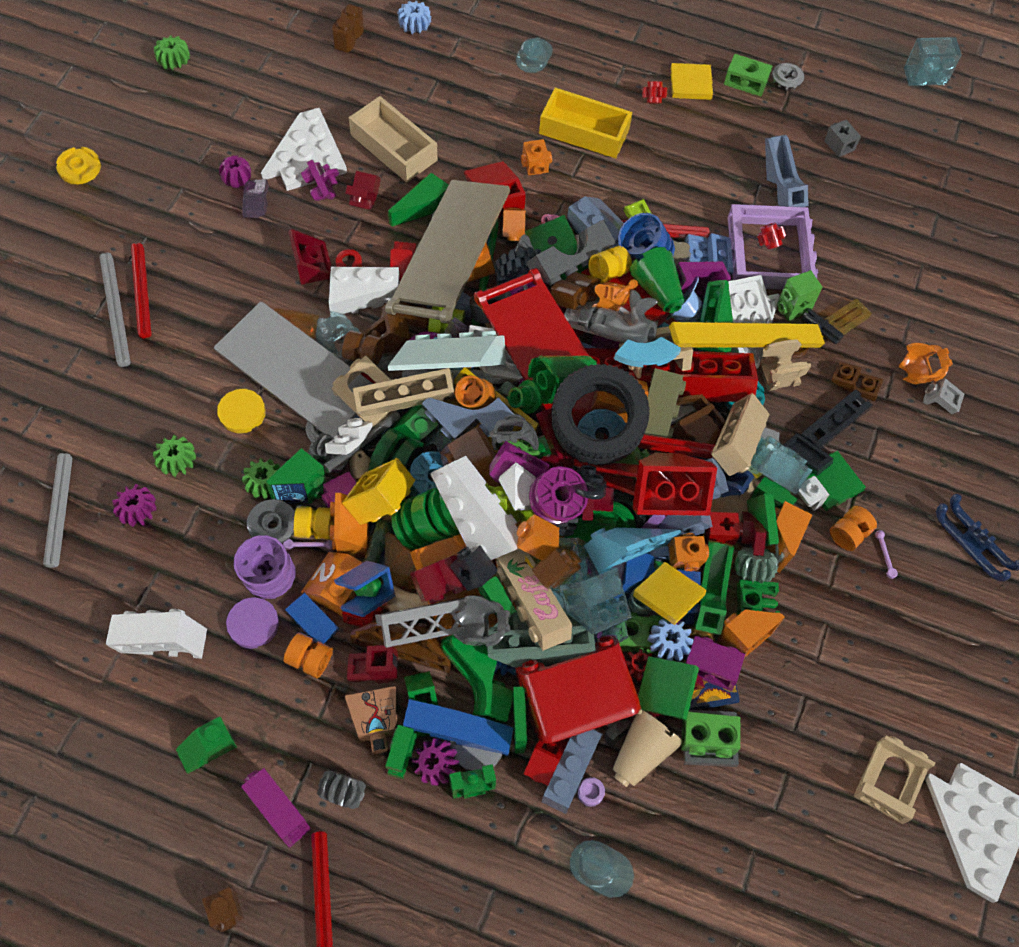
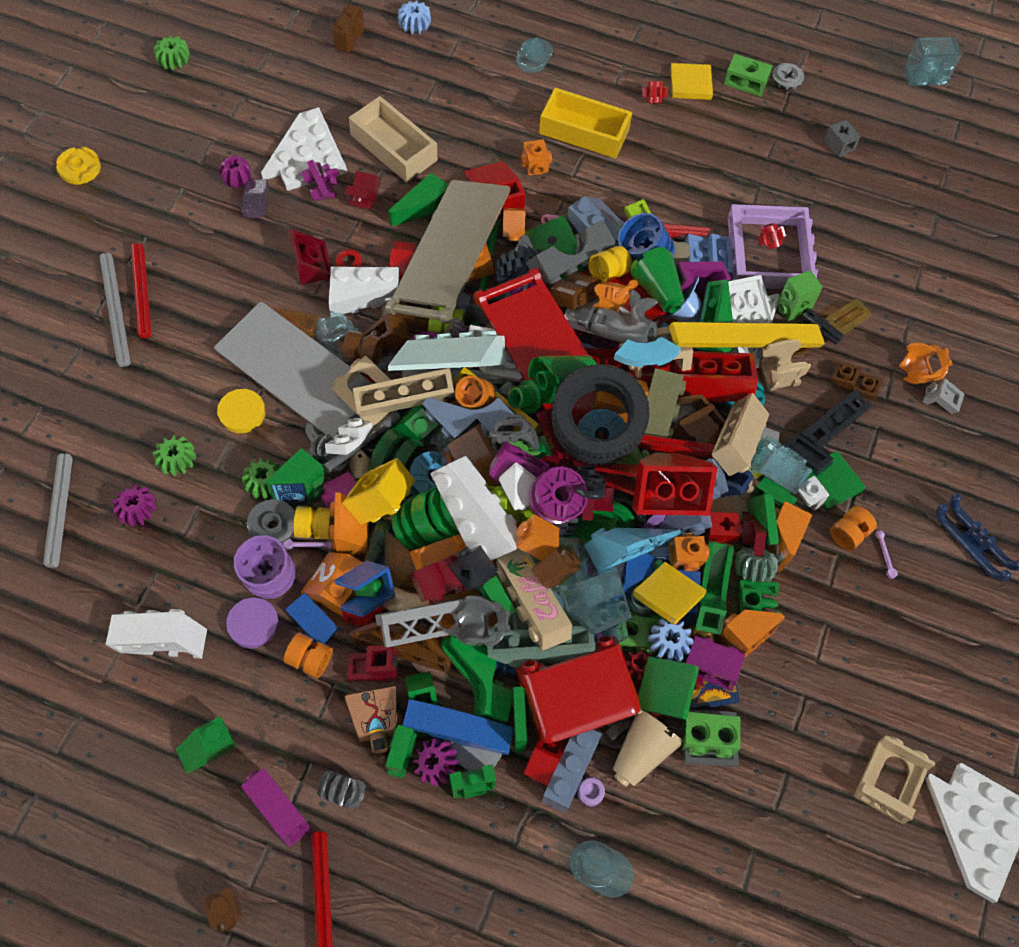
(783, 172): sand blue arch -> none

